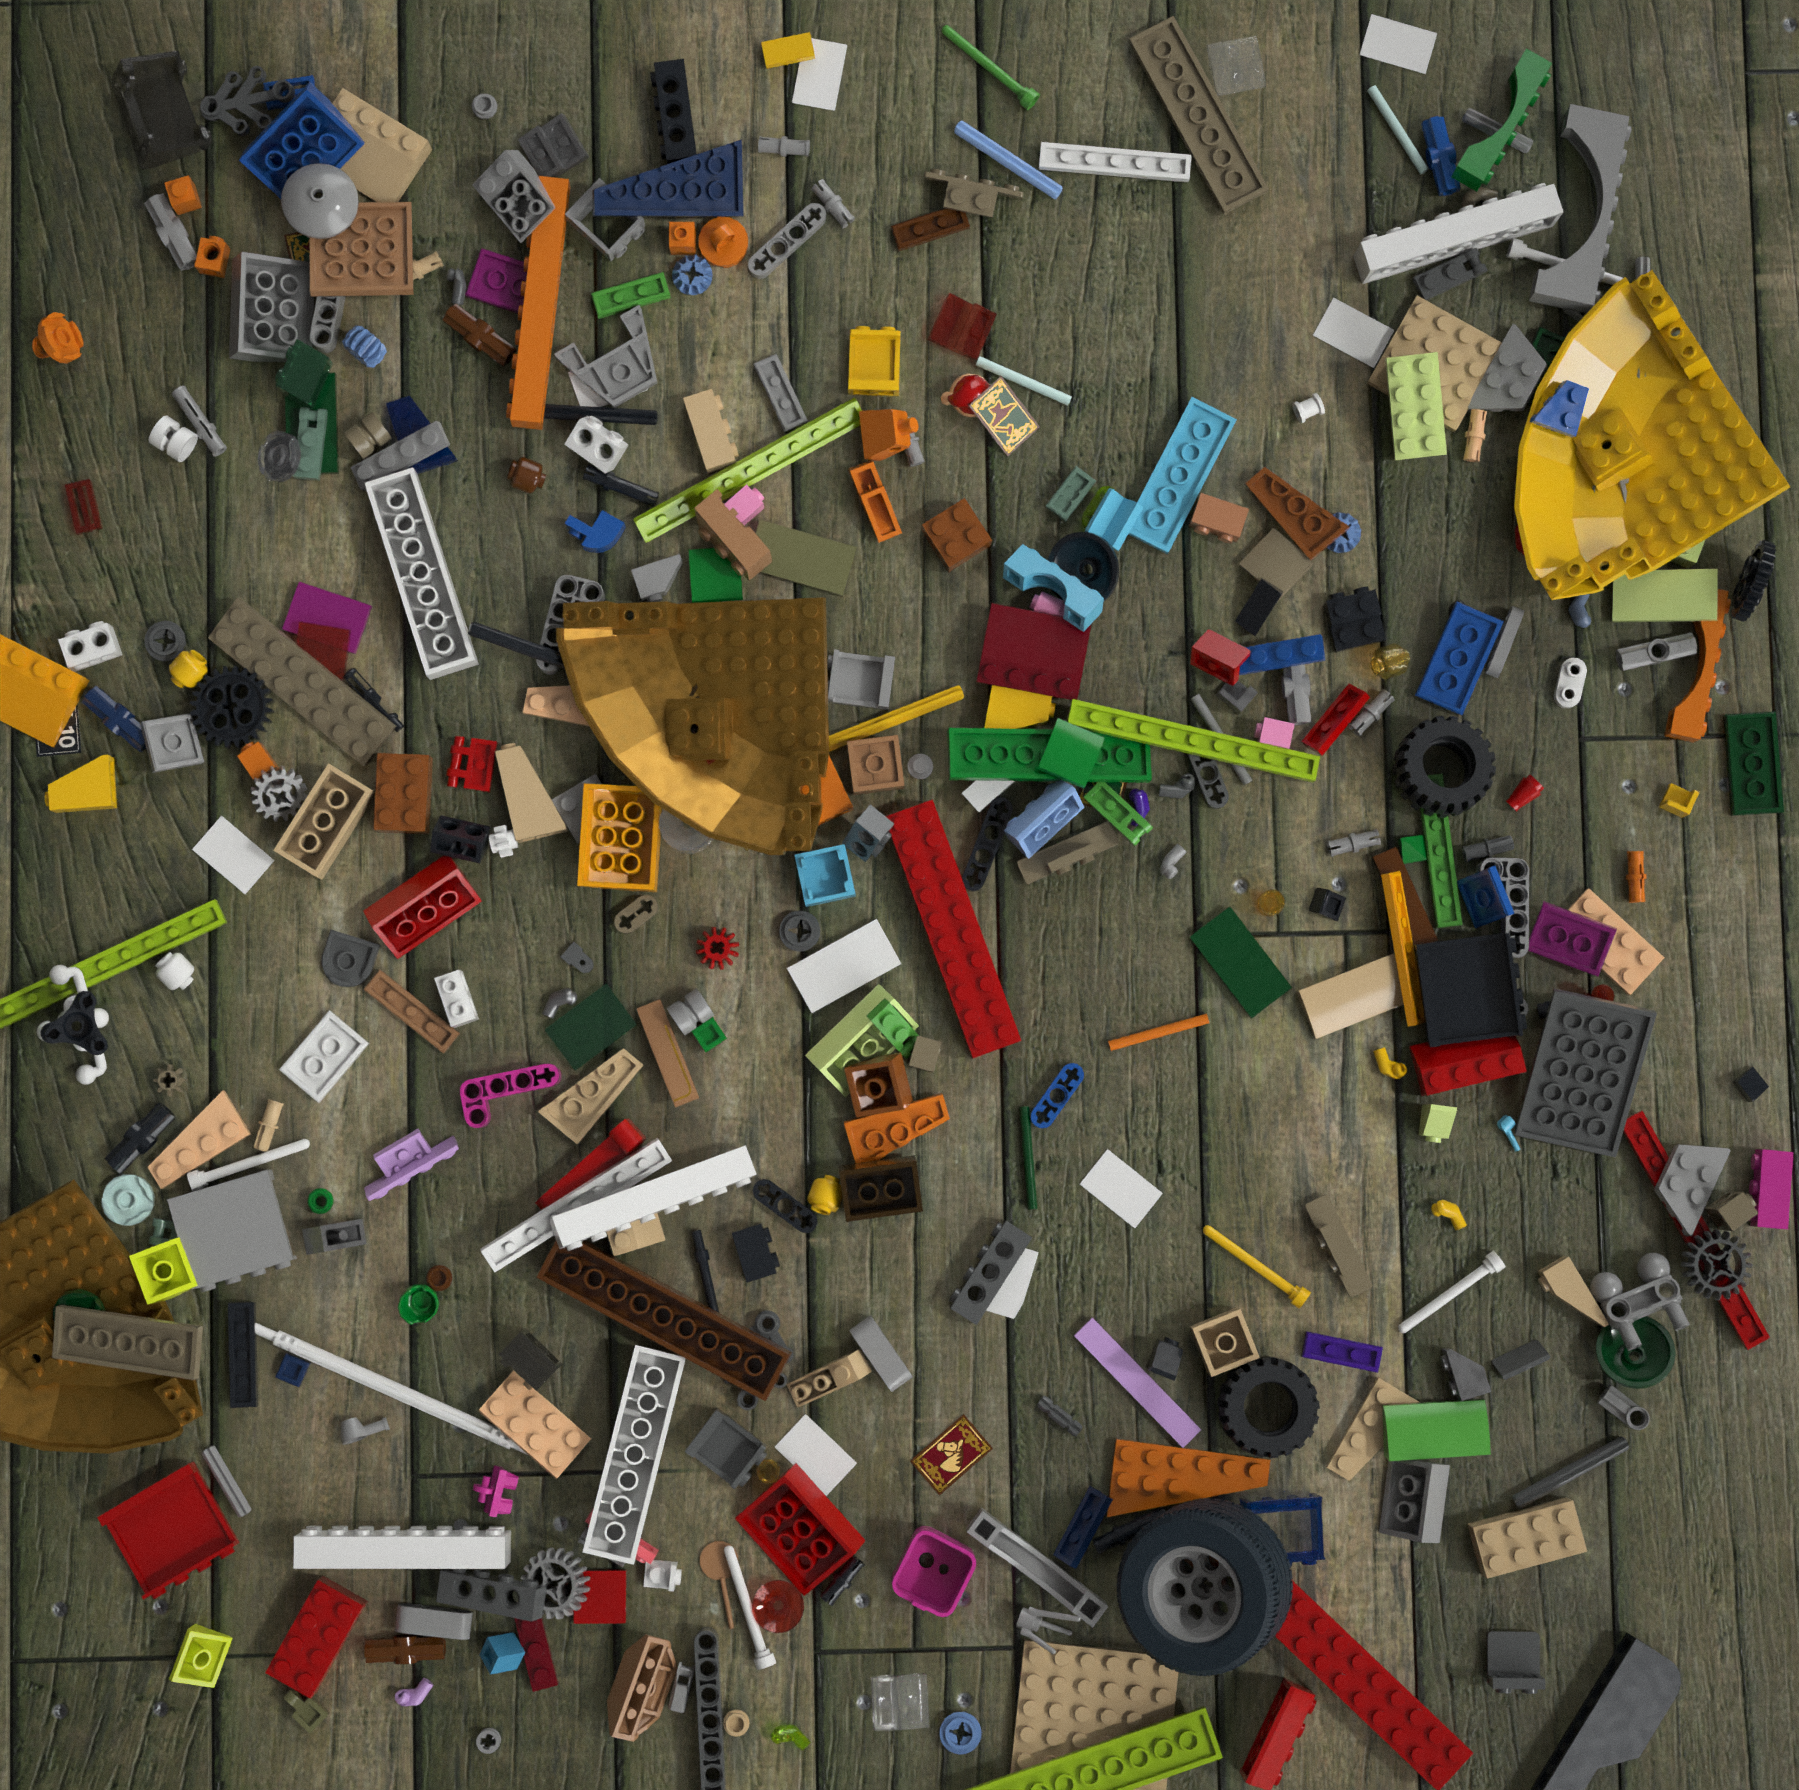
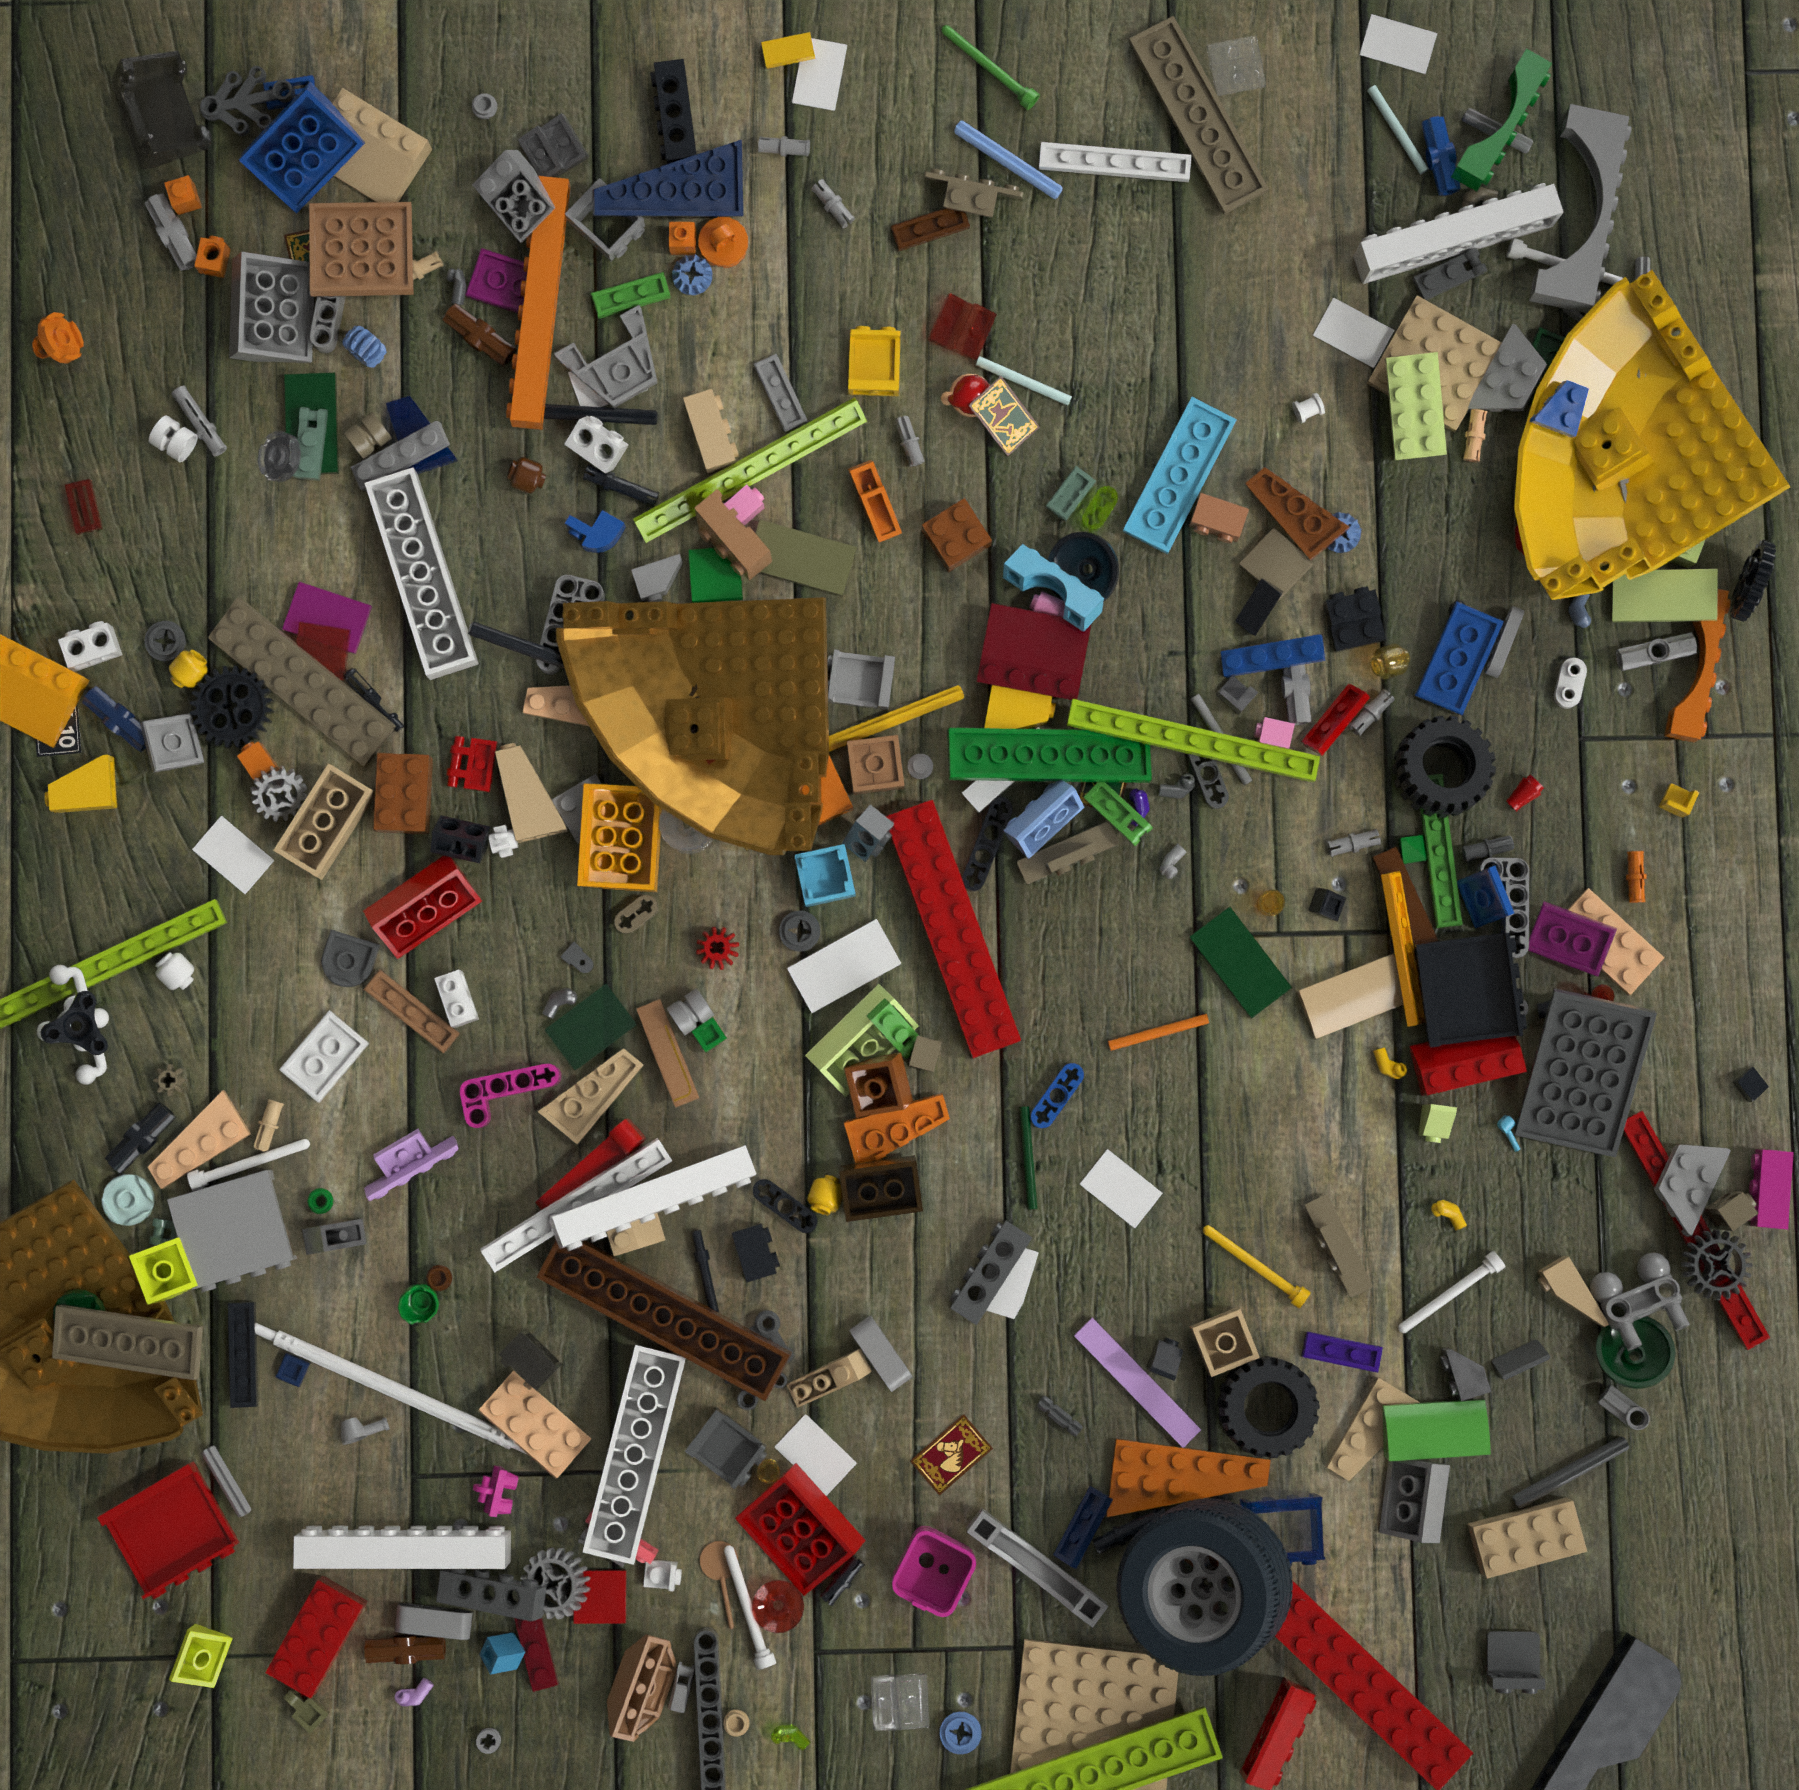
(303, 374): clear green slope -> none
(322, 216): light grey dish -> none
(784, 238): light grey beam -> none
(885, 432): orange torso -> none
(1030, 1620): light grey plant -> none
(1070, 753): green slope -> none
(1114, 518): medium azure panel -> none
(1219, 656): red panel -> none
(1753, 763): dark green tile -> none

